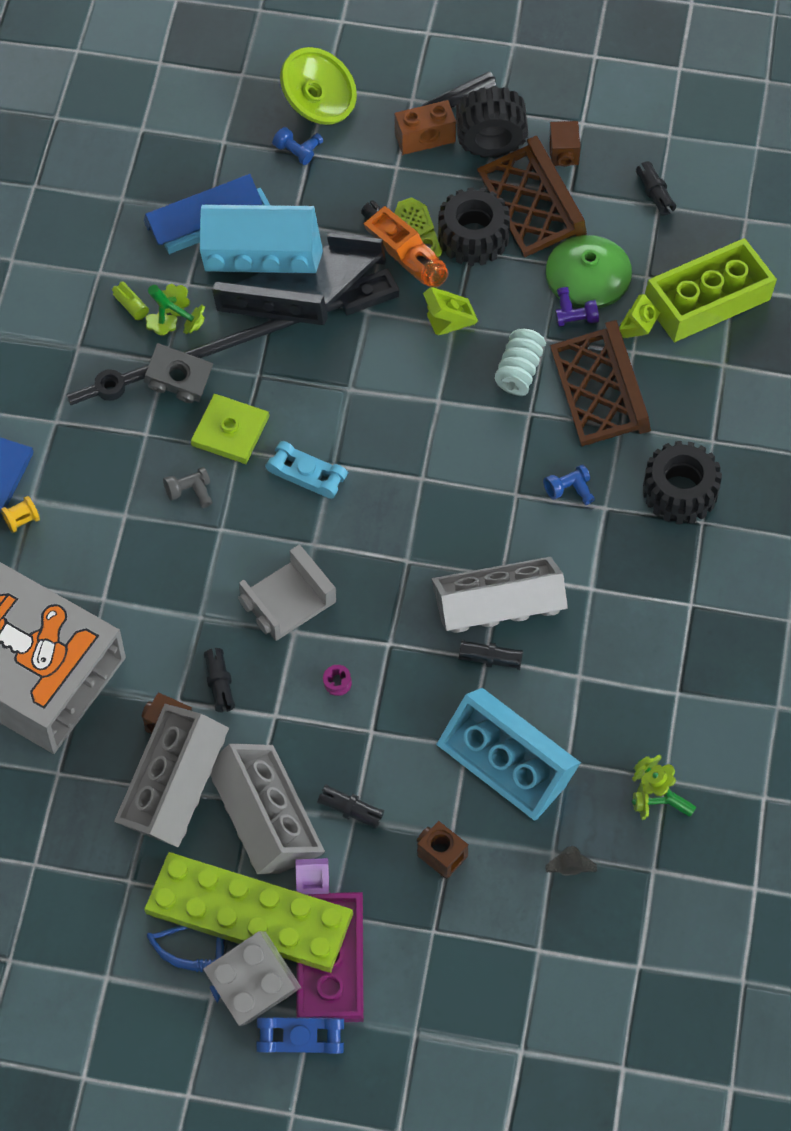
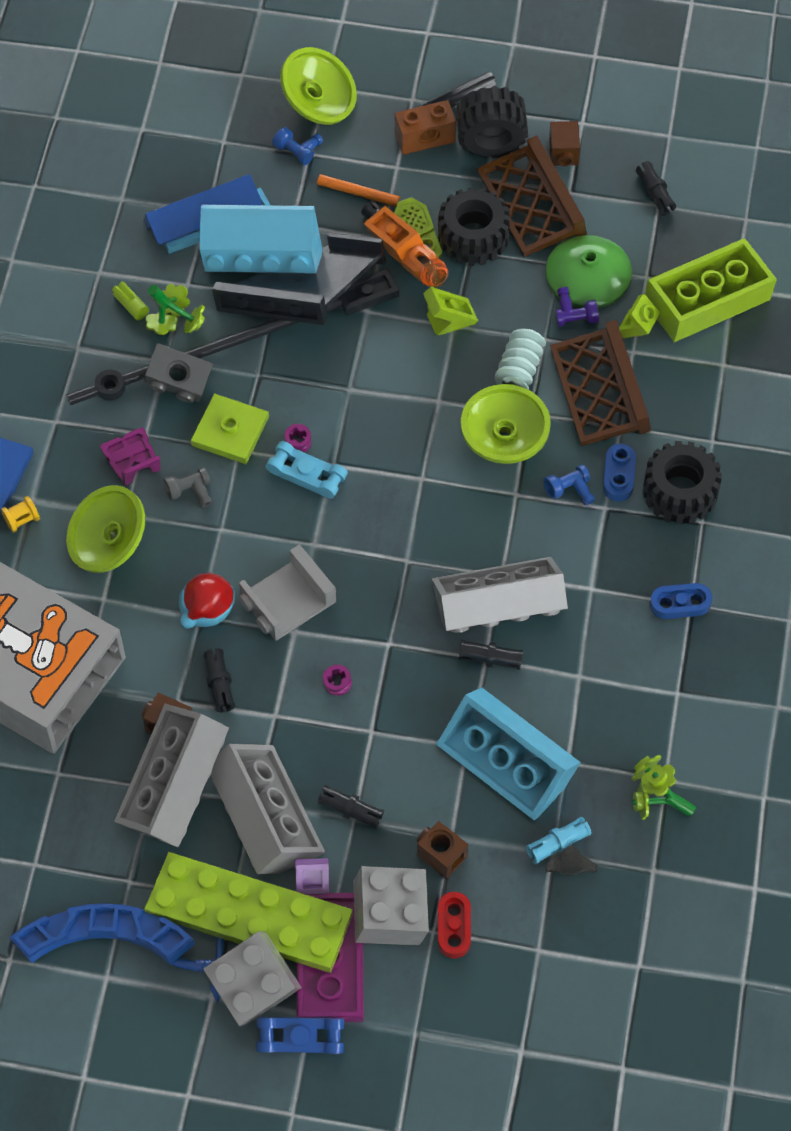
(103, 921): none -> blue tile
(105, 529): none -> lime dish
(130, 450): none -> magenta piece
(205, 601): none -> red piece
(303, 433): none -> magenta bush
(358, 190): none -> orange bar
(390, 905): none -> light grey brick
(452, 926): none -> red plate
(510, 411): none -> lime dish
(558, 840): none -> medium azure pin
(619, 470): none -> blue plate
(679, 599): none -> blue plate

